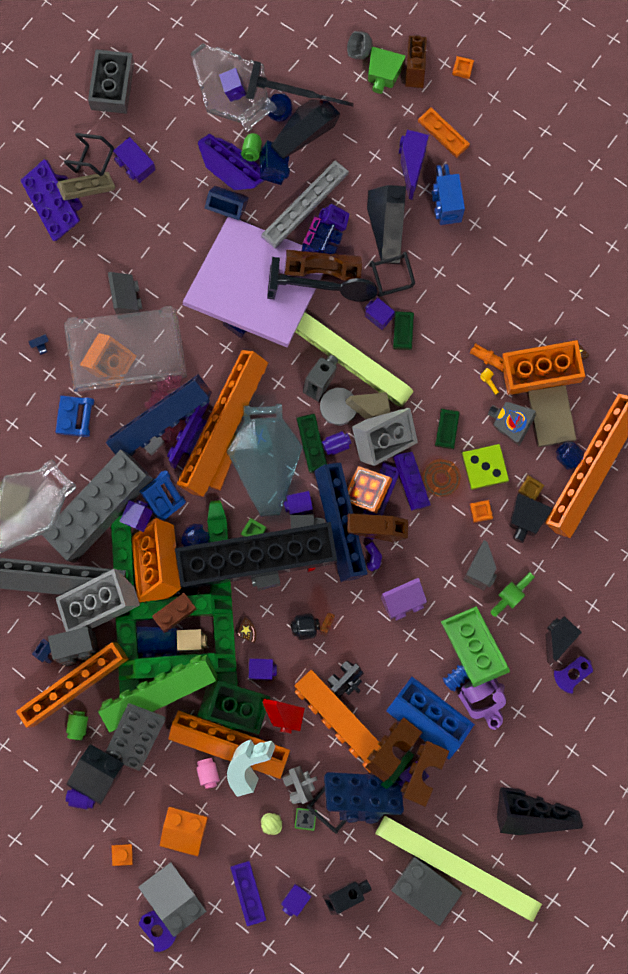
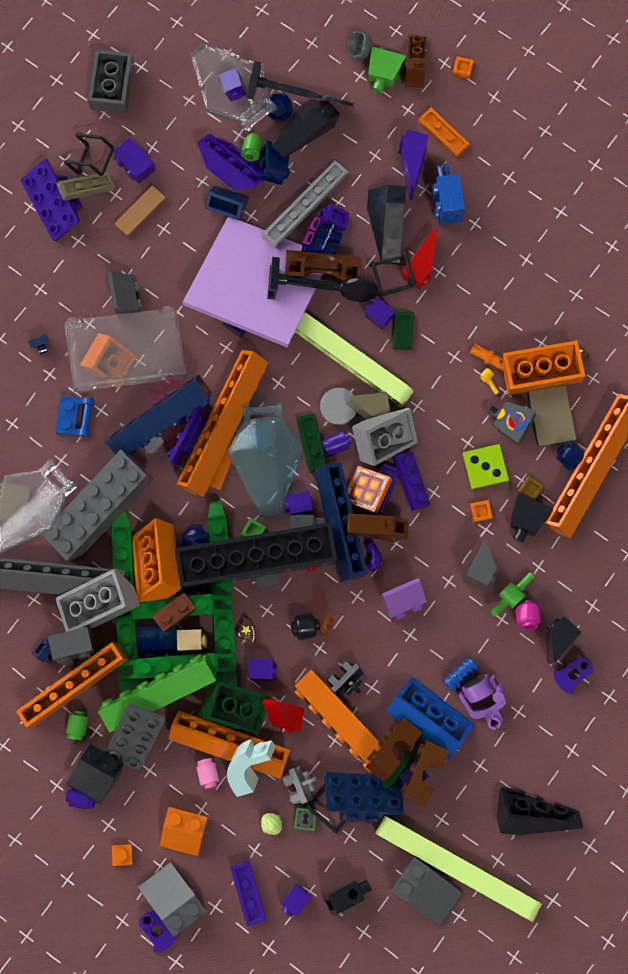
(136, 515): dark purple brick -> none
(140, 211): none -> medium nougat tile
(158, 500): blue plate -> none
(320, 377): dark grey torso -> none
(422, 262): none -> red slope
(441, 489): clear orange tile -> none
(447, 429): dark green tile -> none
(475, 646): bright green tile -> none
(528, 615): none -> dark pink head

